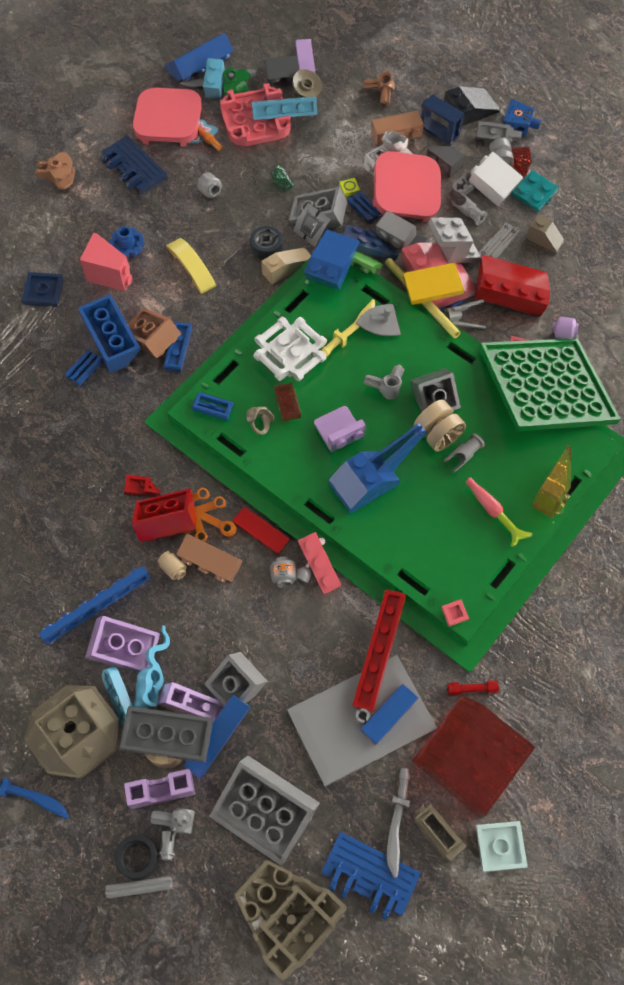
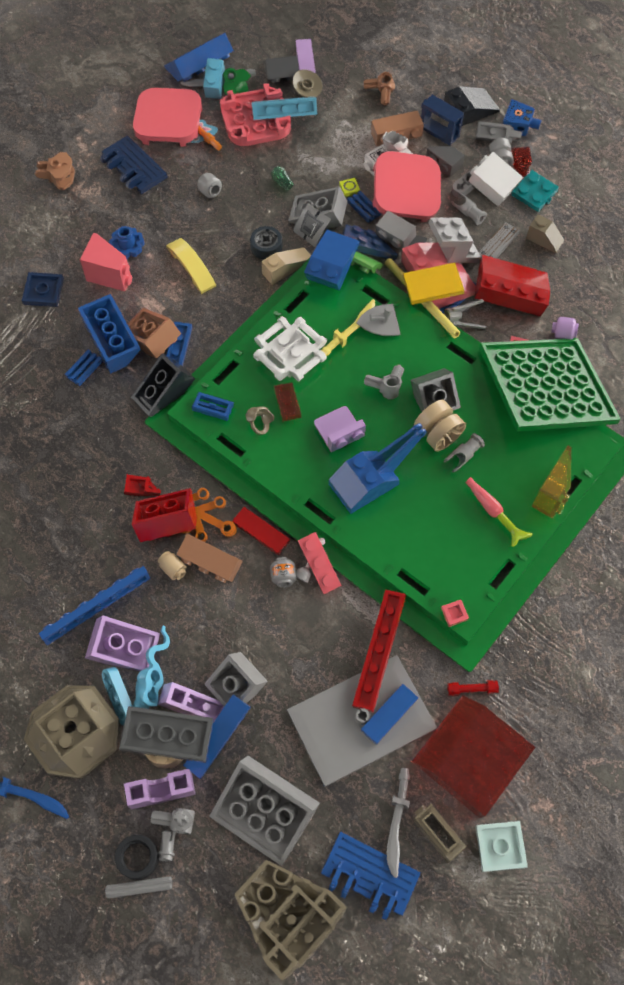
(162, 385): none -> black slope

